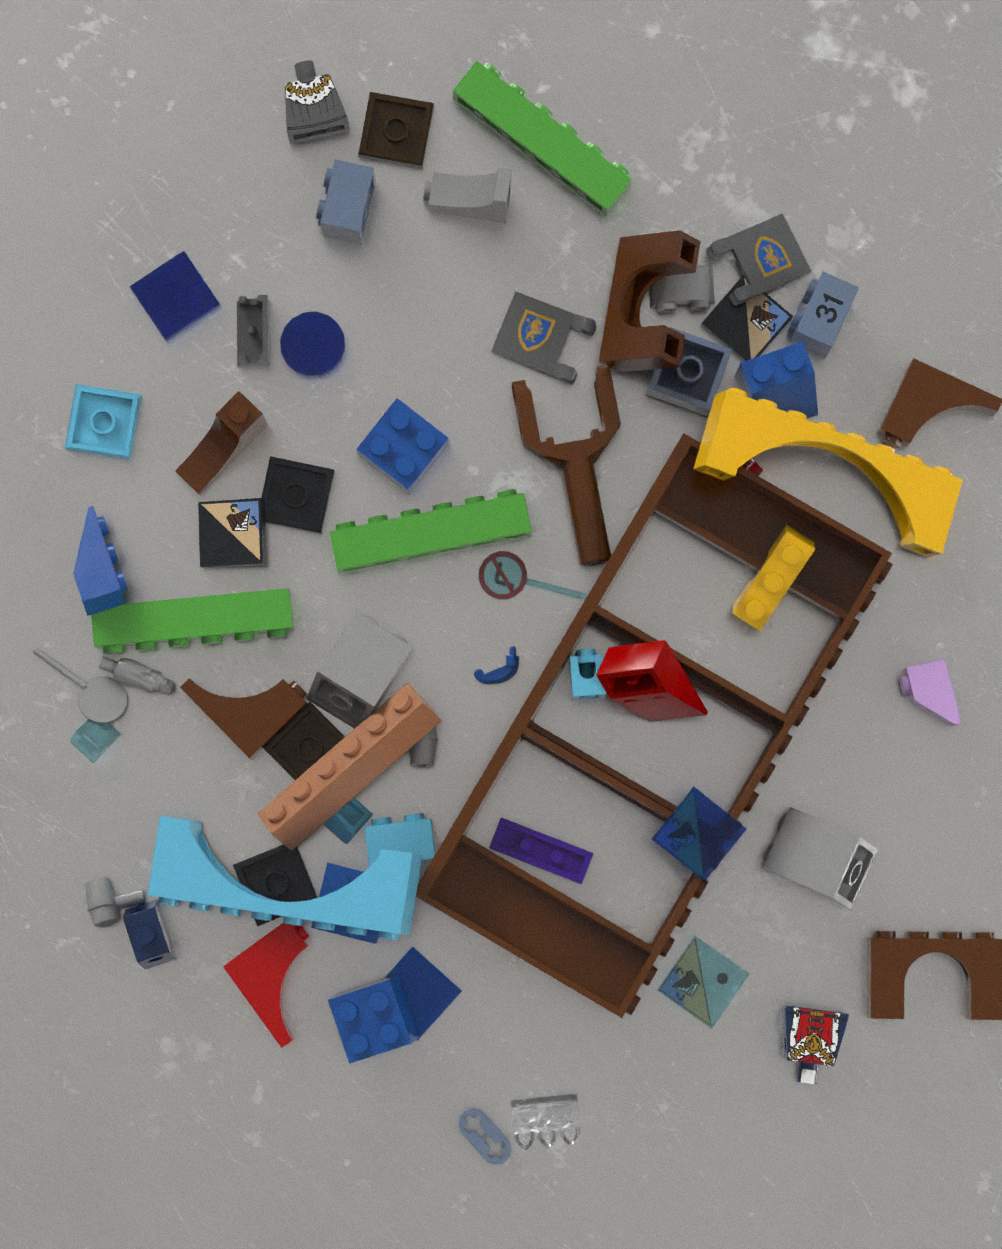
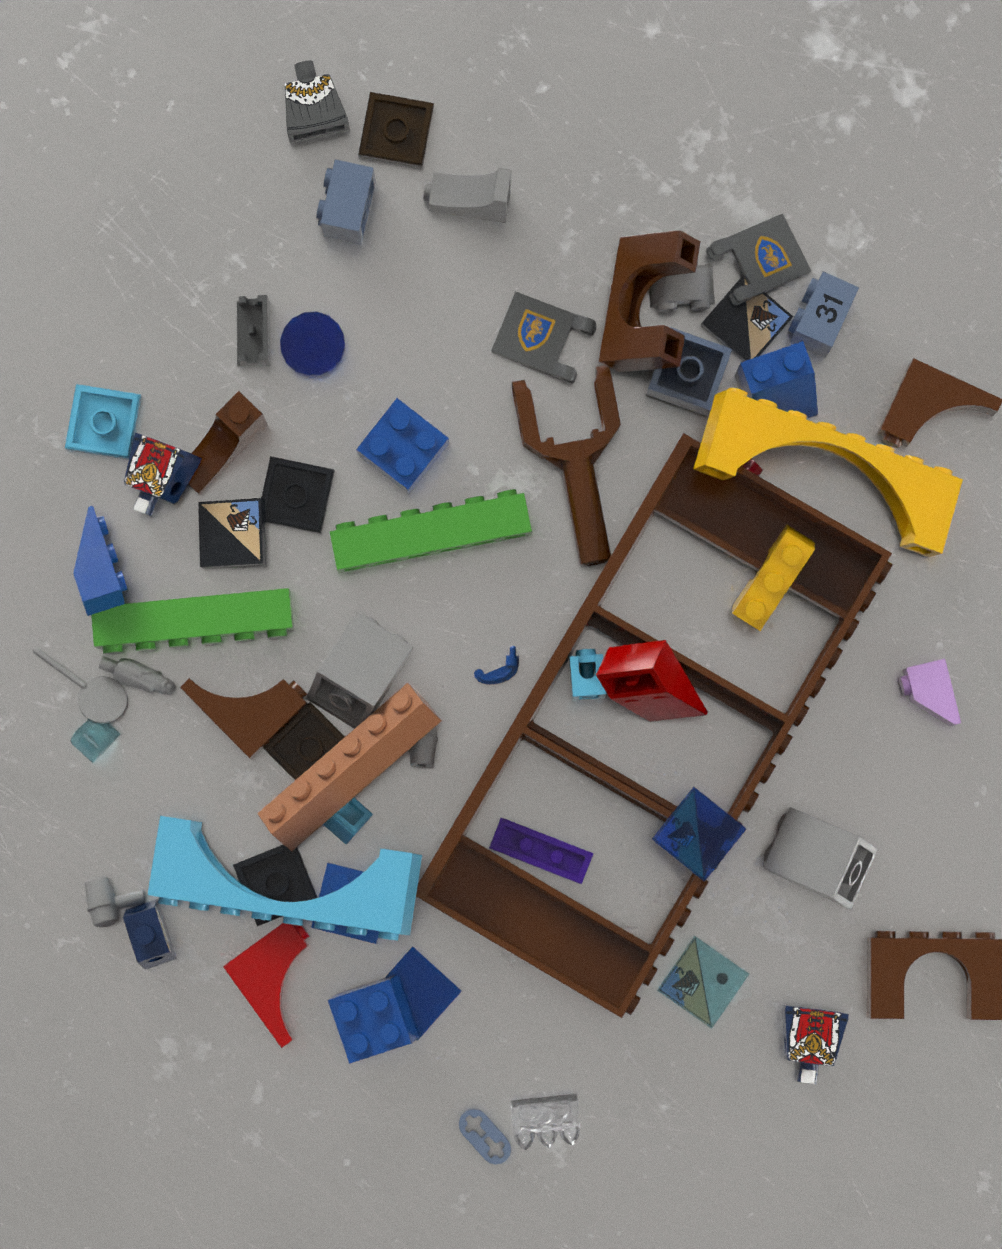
(158, 472): none -> torso
(175, 296): clear blue tile -> none
(410, 836): medium azure brick -> none
(505, 575): clear light blue piece -> none
(541, 137): bright green brick -> none

